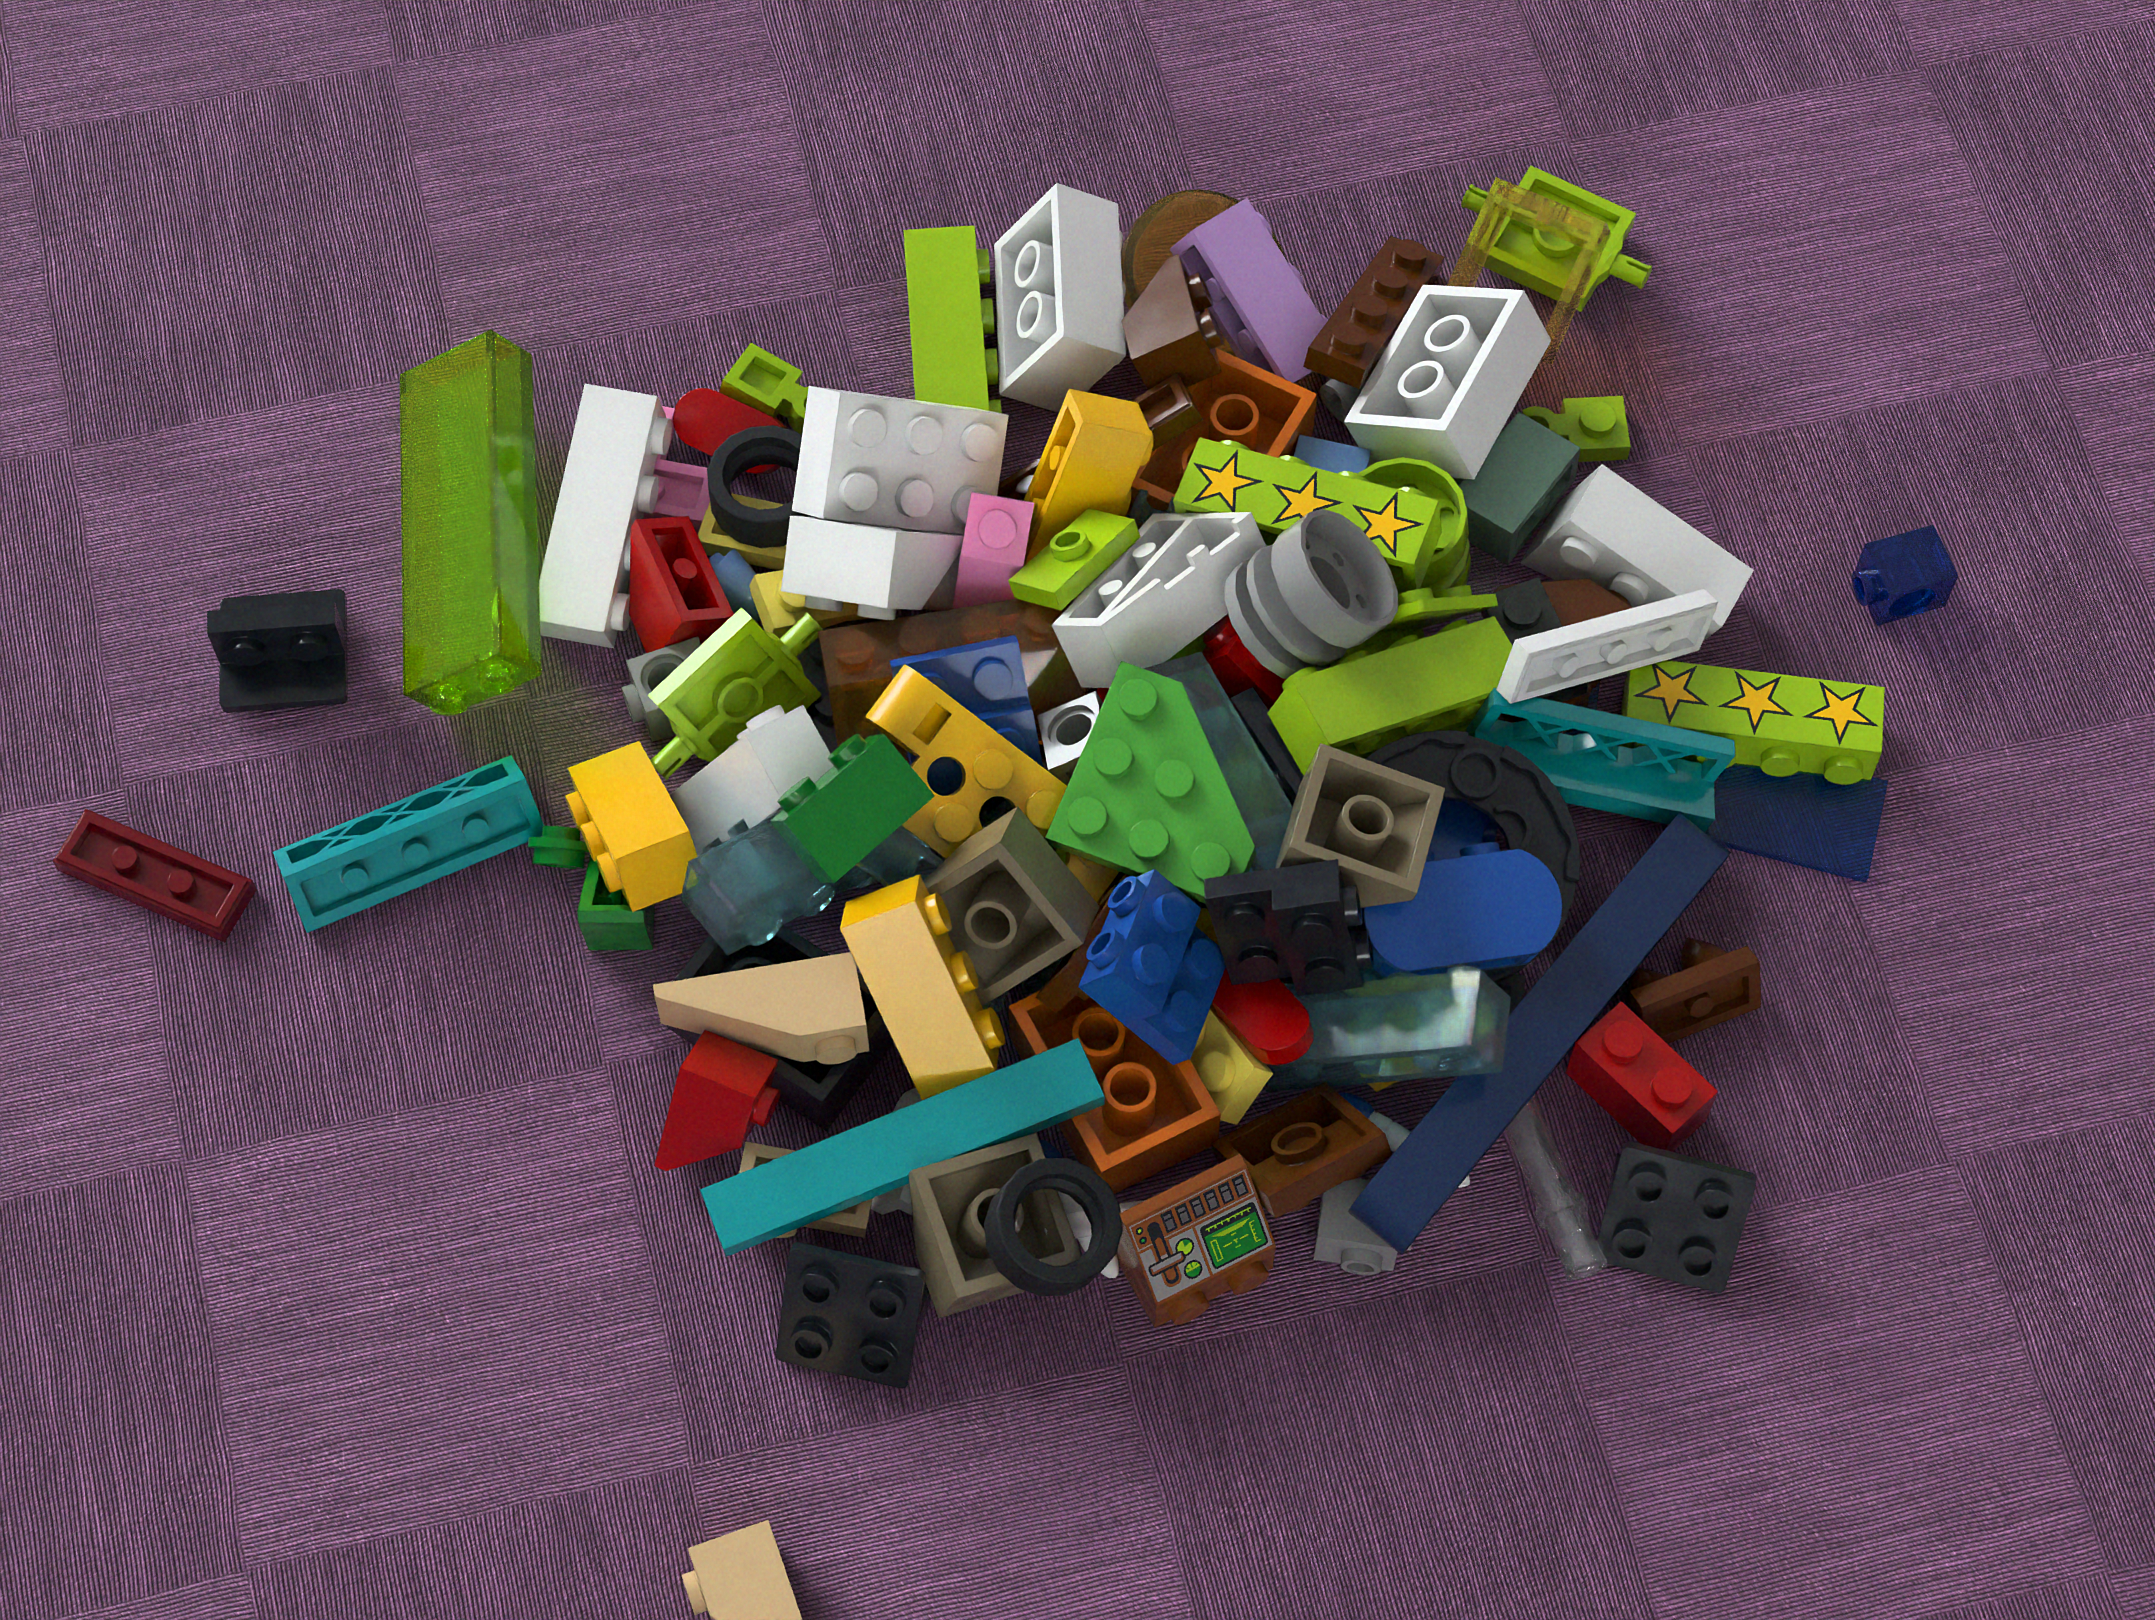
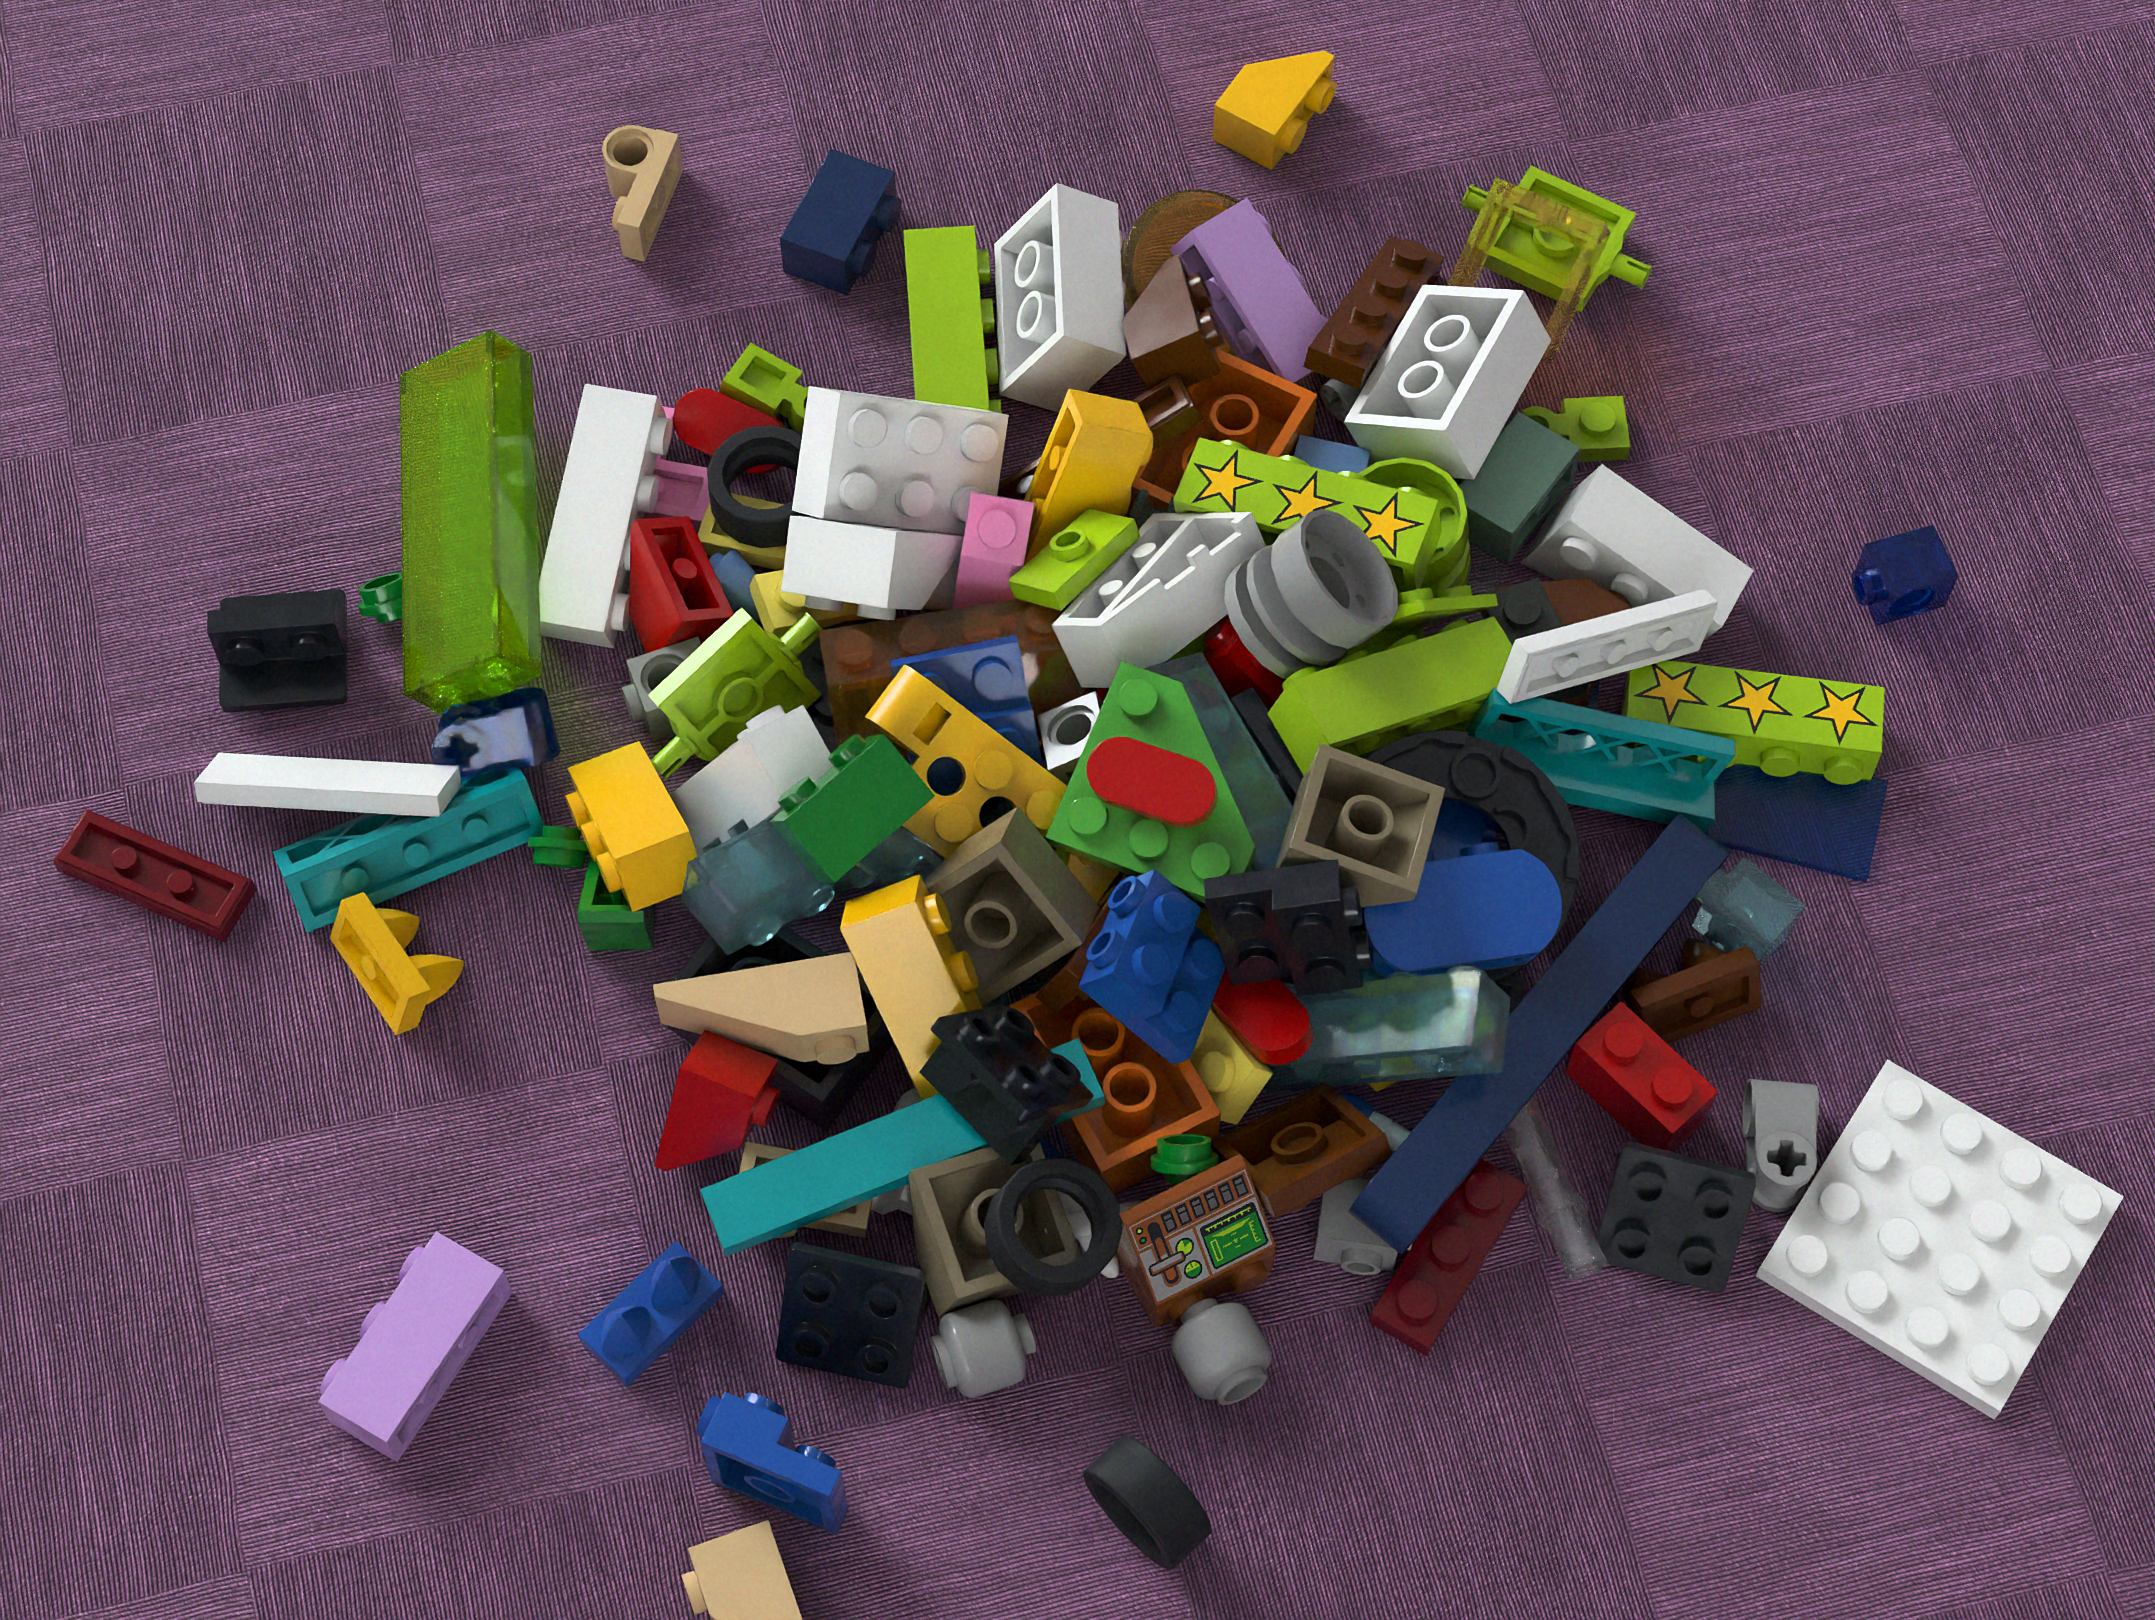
(328, 784): none -> white tile
(374, 947): none -> yellow tile
(382, 598): none -> green plate
(414, 1345): none -> lavender brick
(505, 731): none -> clear blue piece
(642, 176): none -> tan plate
(651, 1313): none -> blue tile
(754, 1454): none -> blue plate
(840, 222): none -> dark blue brick
(982, 1348): none -> light grey head
(1003, 1078): none -> black bracket
(1147, 1501): none -> black tyre
(1152, 782): none -> red tile
(1183, 1156): none -> green plate
(1221, 1351): none -> light grey head
(1271, 104): none -> yellow slope
(1447, 1257): none -> dark red plate
(1746, 910): none -> clear light blue brick
(1778, 1134): none -> light grey piece
(1940, 1238): none -> white plate

